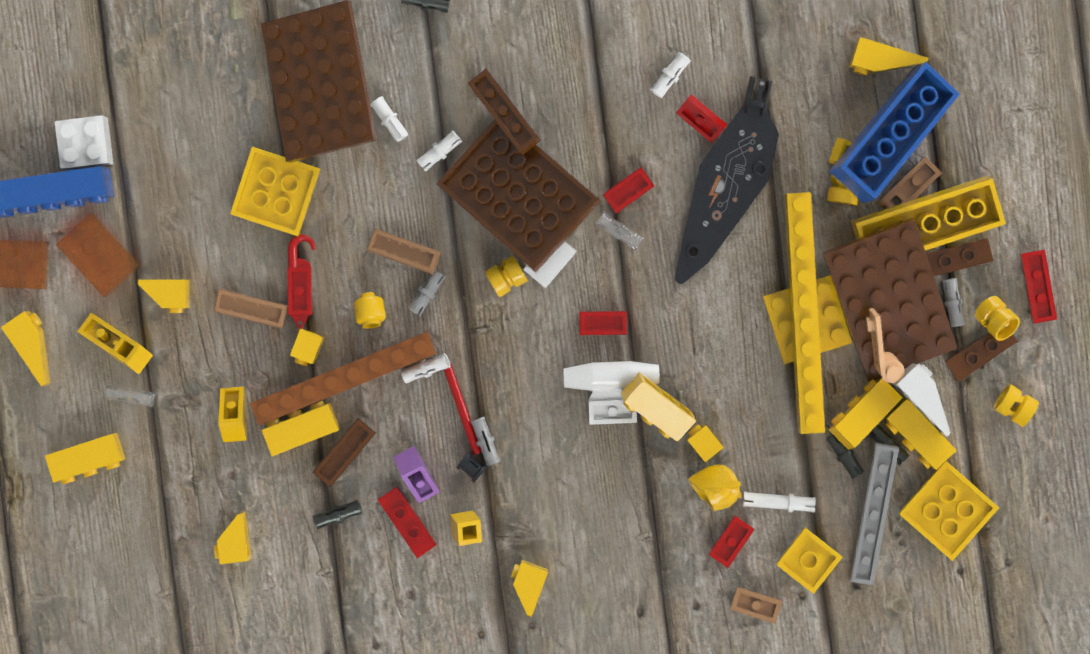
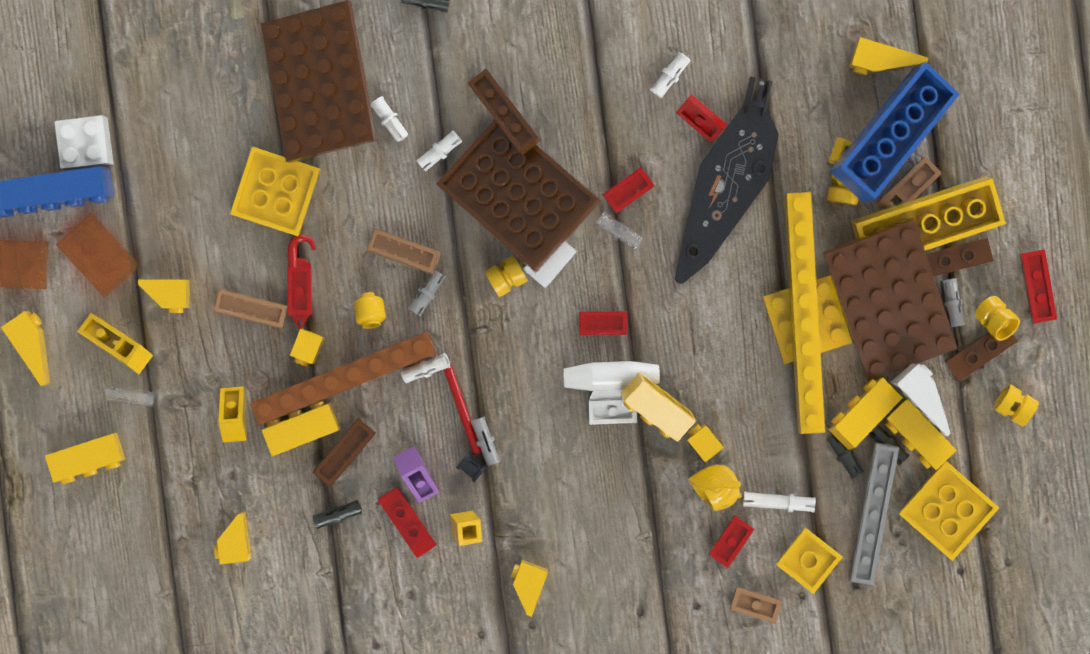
(885, 362): light nougat door -> none

